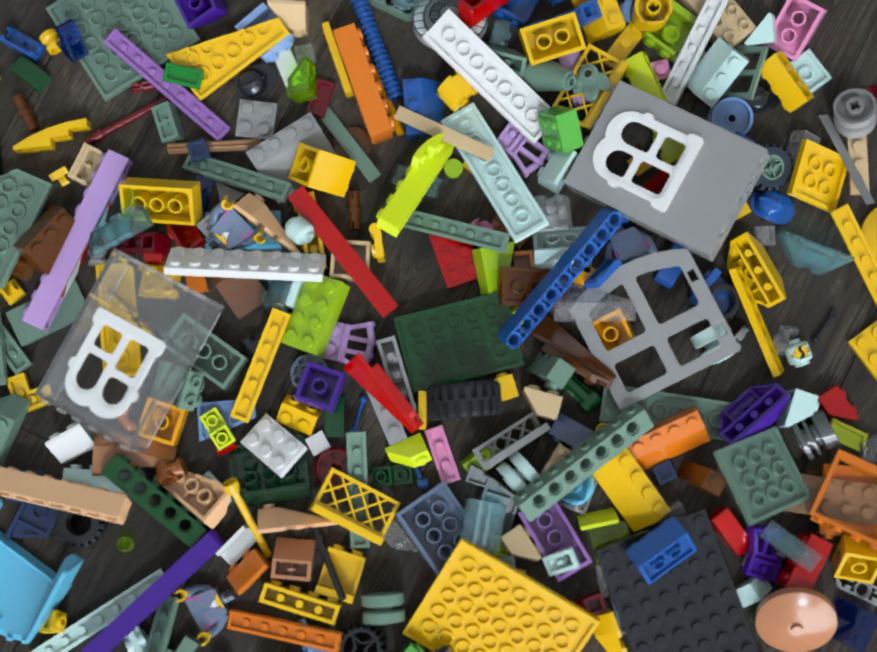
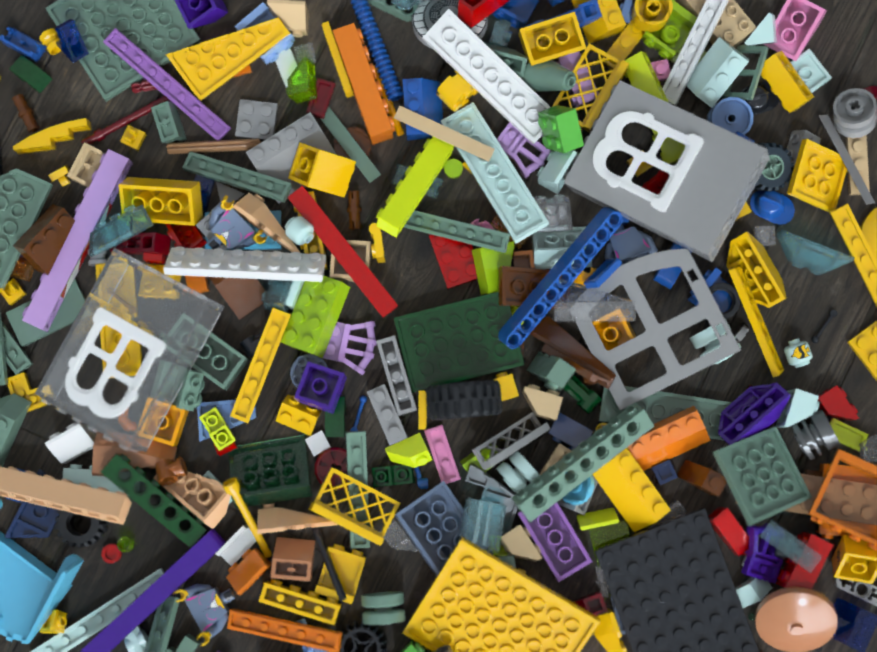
(111, 553): none -> red tile
(133, 137): none -> yellow tile
(183, 75): green tile -> none
(198, 150): dark blue plate -> none
(255, 81): black piece -> none
(274, 445): white plate -> none
(384, 391): red wedge -> none
(427, 150): neon yellow slope -> none
(561, 561): light aqua slope -> none
(590, 85): sand green plate -> none
(661, 550): blue slope -> none
(782, 338): clear bracket -> none

